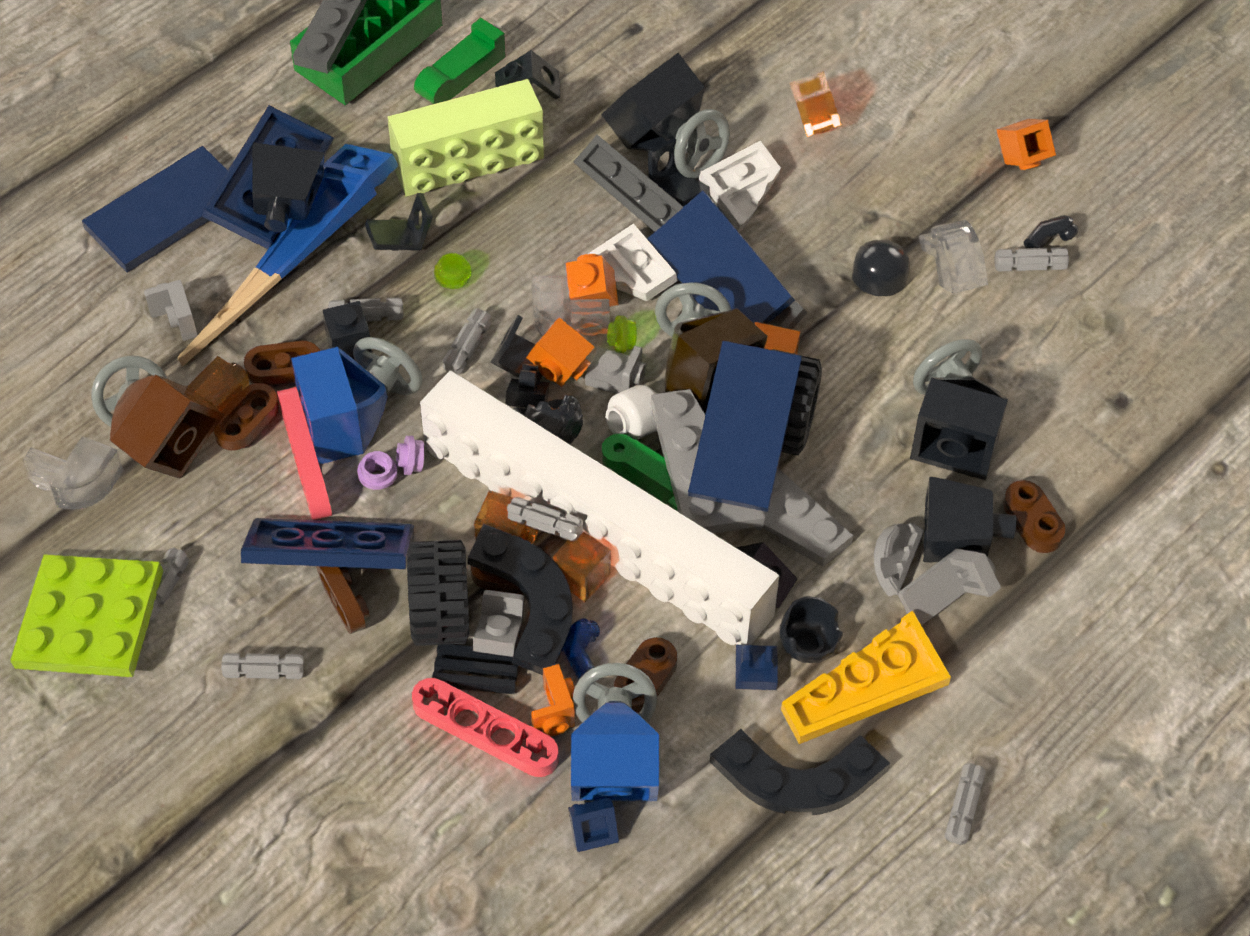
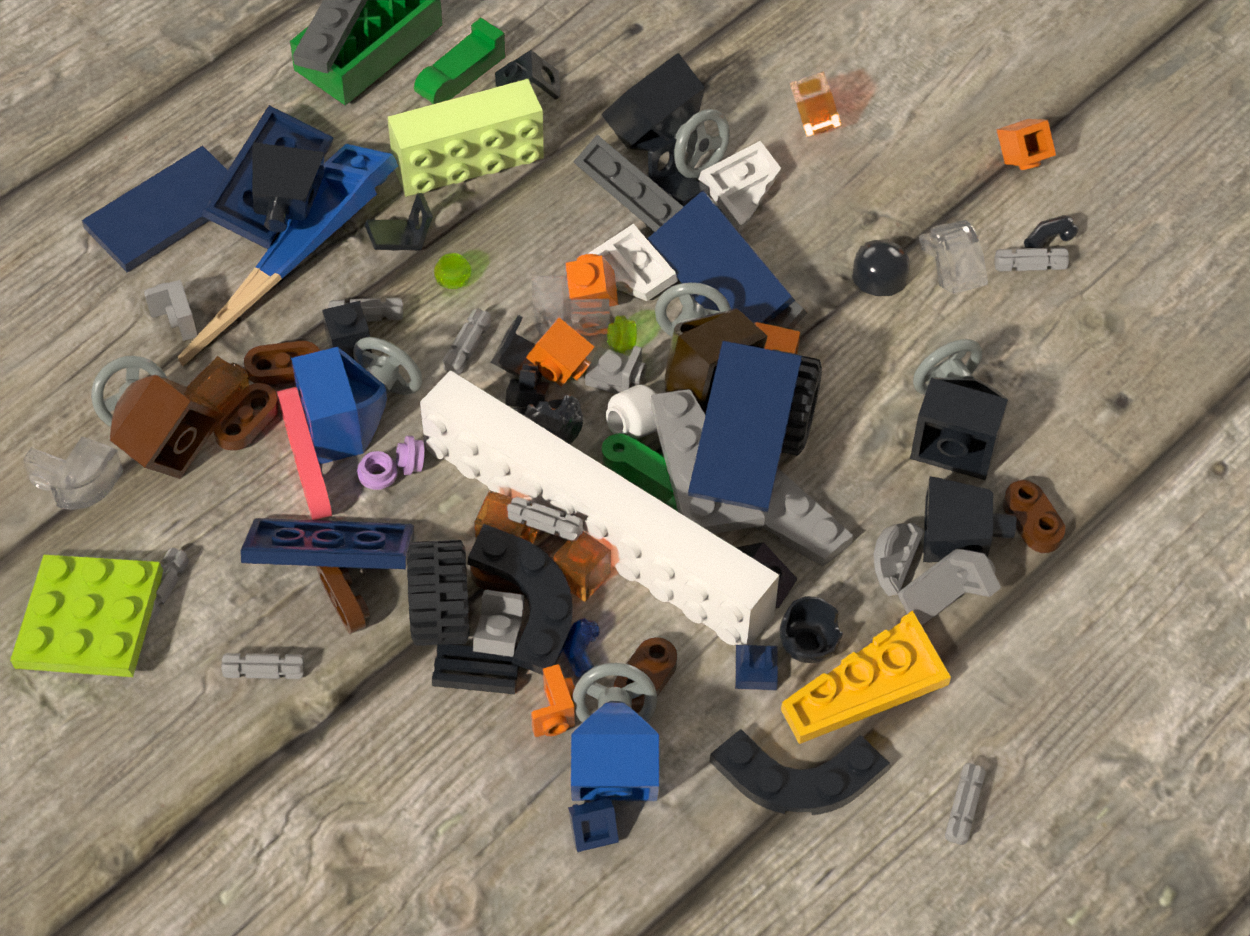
(489, 721): coral beam -> none

